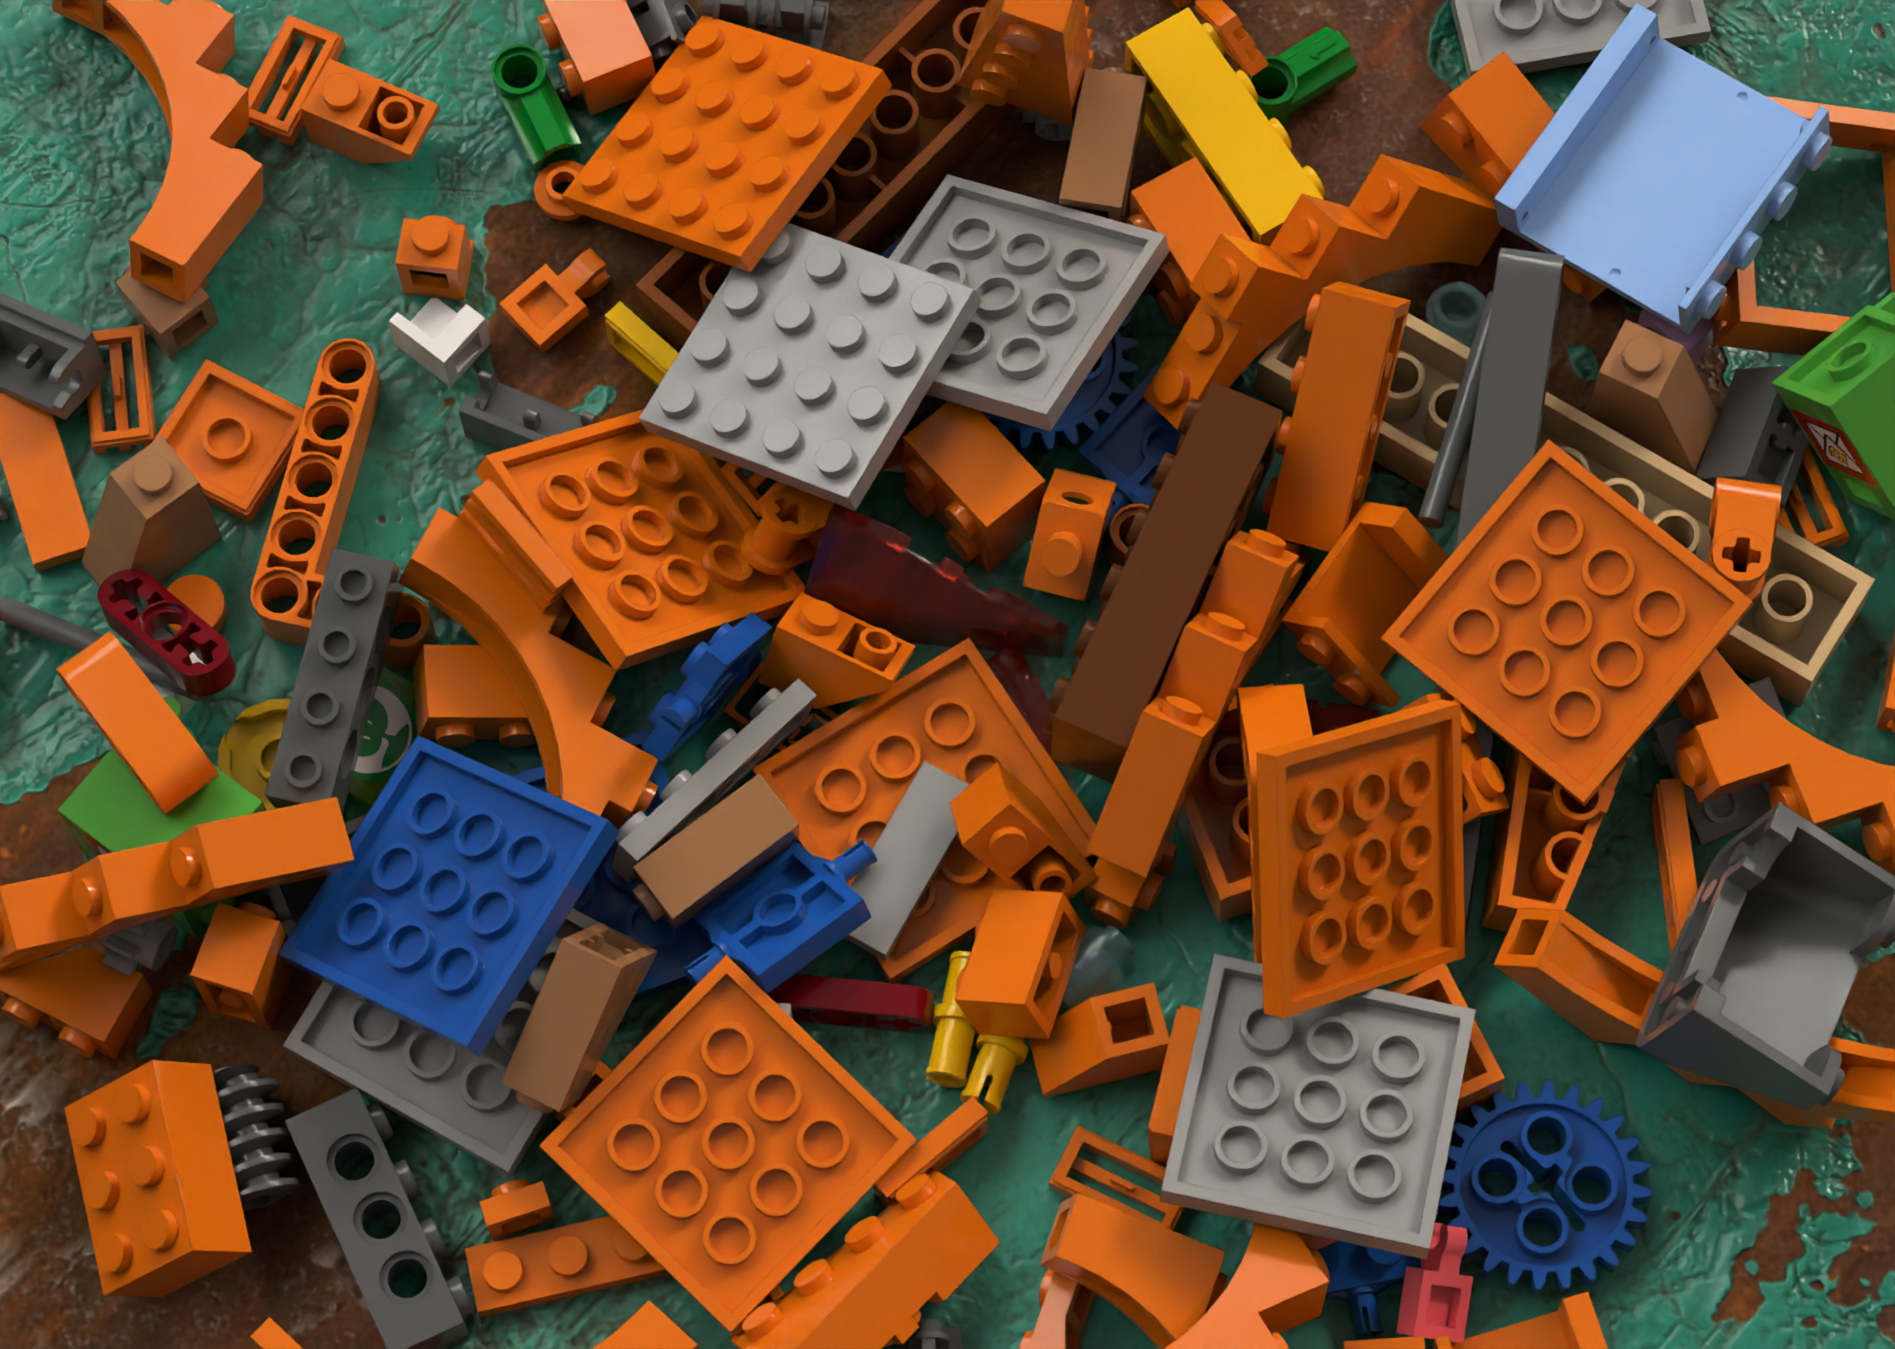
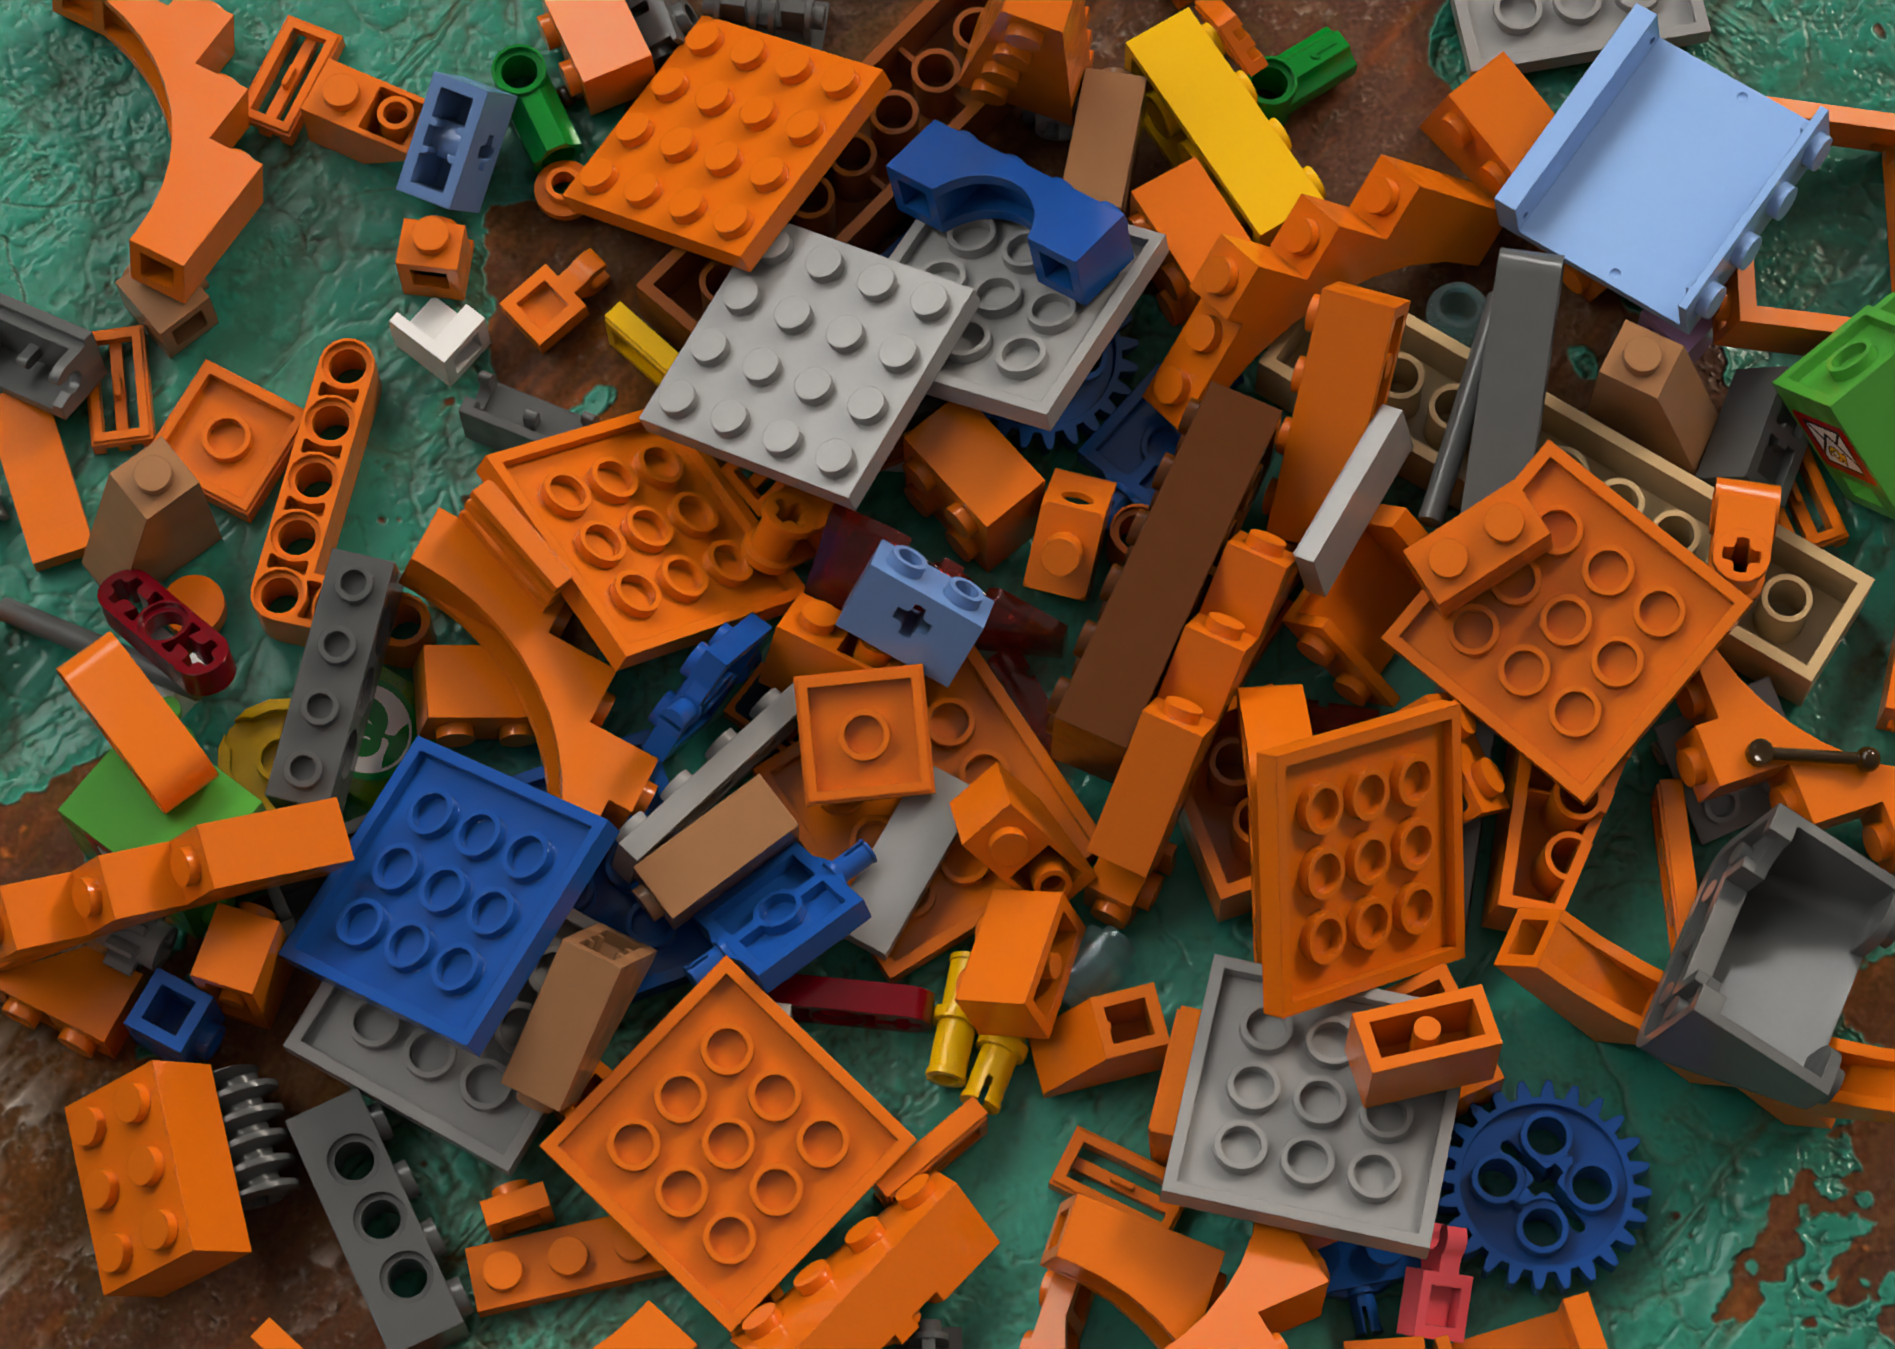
(176, 1020): none -> blue brick
(456, 142): none -> medium blue brick
(864, 735): none -> orange tile
(884, 616): none -> medium blue brick
(956, 179): none -> blue arch
(1353, 500): none -> light grey tile
(1423, 1046): none -> orange brick
(1478, 548): none -> orange brick
(1761, 752): none -> dark brown hinge

